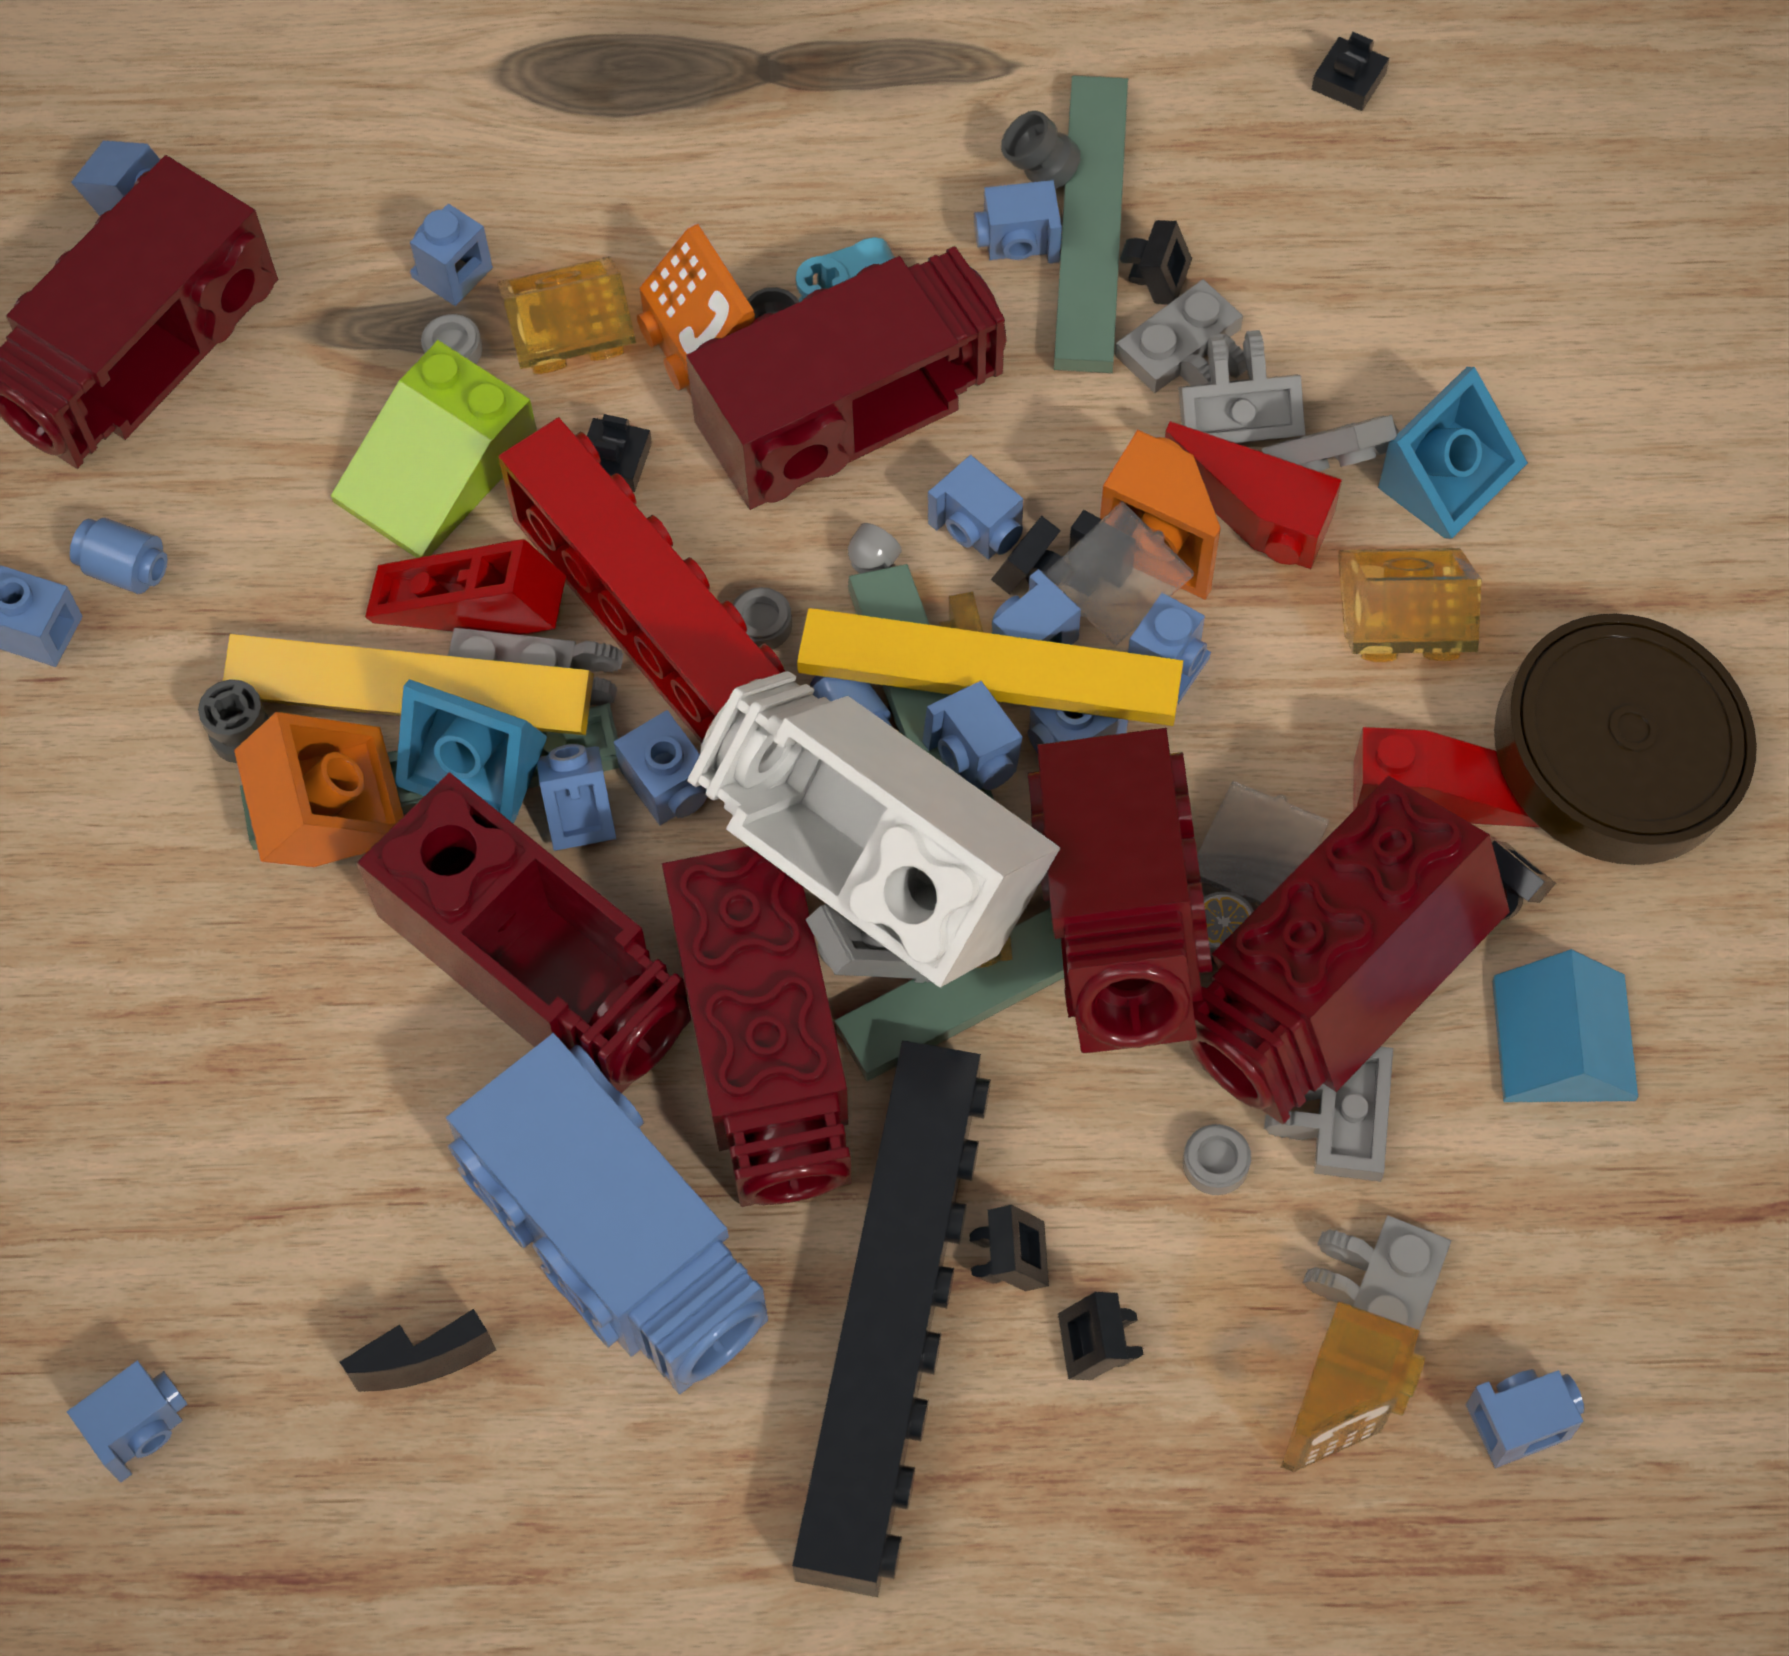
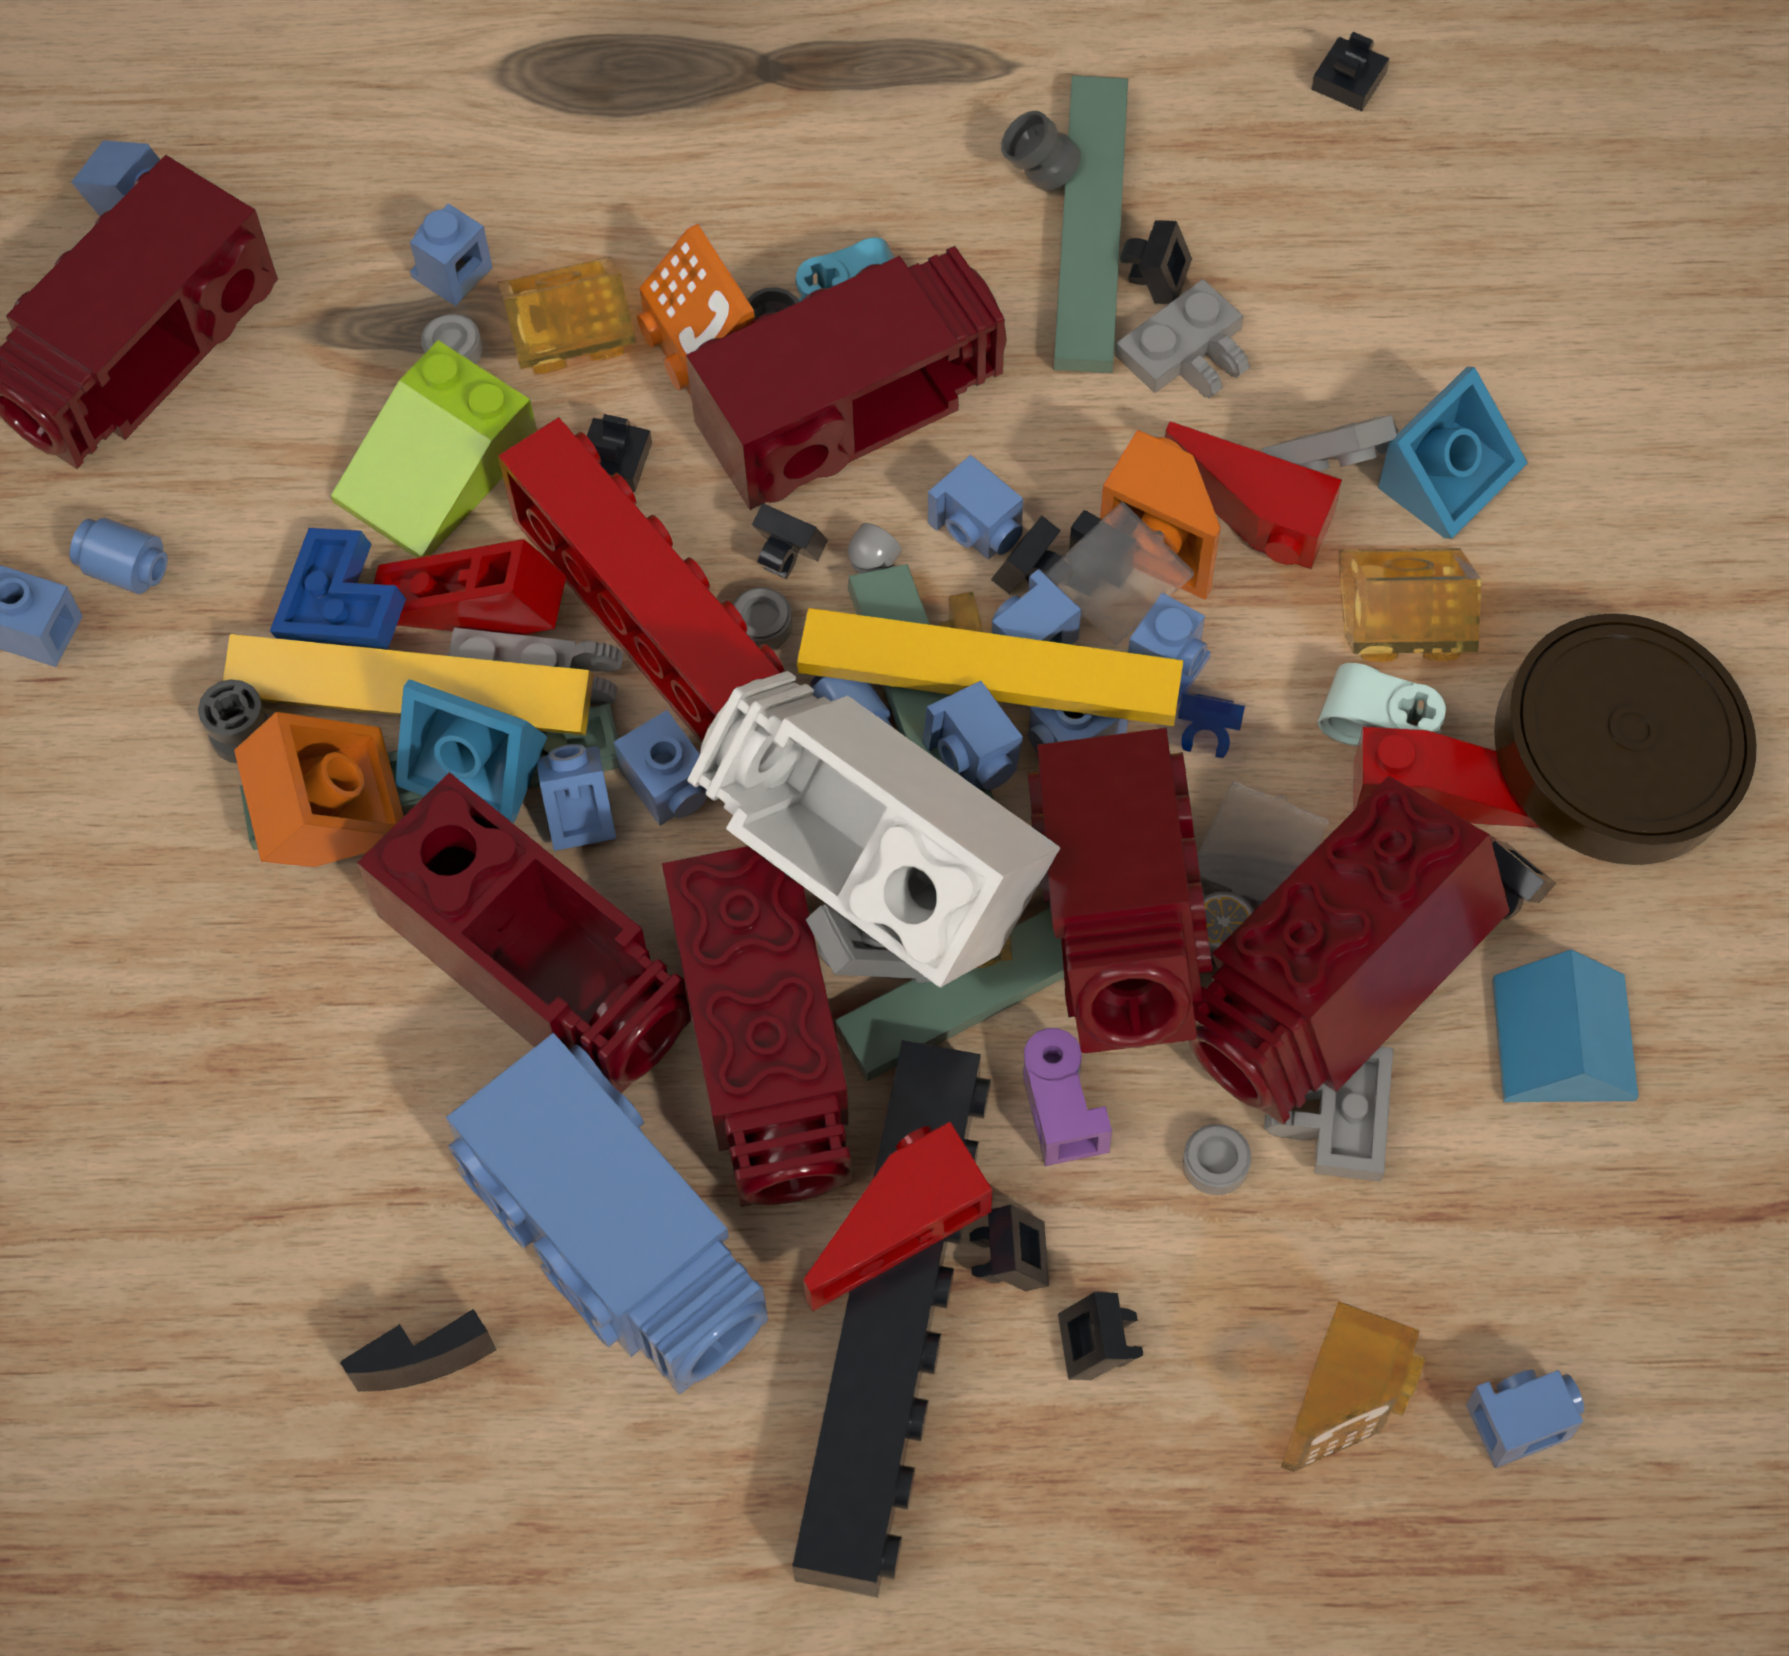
(129, 1417): medium blue brick -> none
(327, 601): none -> blue plate
(785, 540): none -> black tile
(910, 1204): none -> red slope
(1020, 221): medium blue brick -> none
(1057, 1100): none -> medium lavender leg
(1210, 714): none -> clear blue tile
(1243, 408): light grey hinge -> none
(1369, 698): none -> light aqua piece
(1397, 1274): light grey hinge -> none

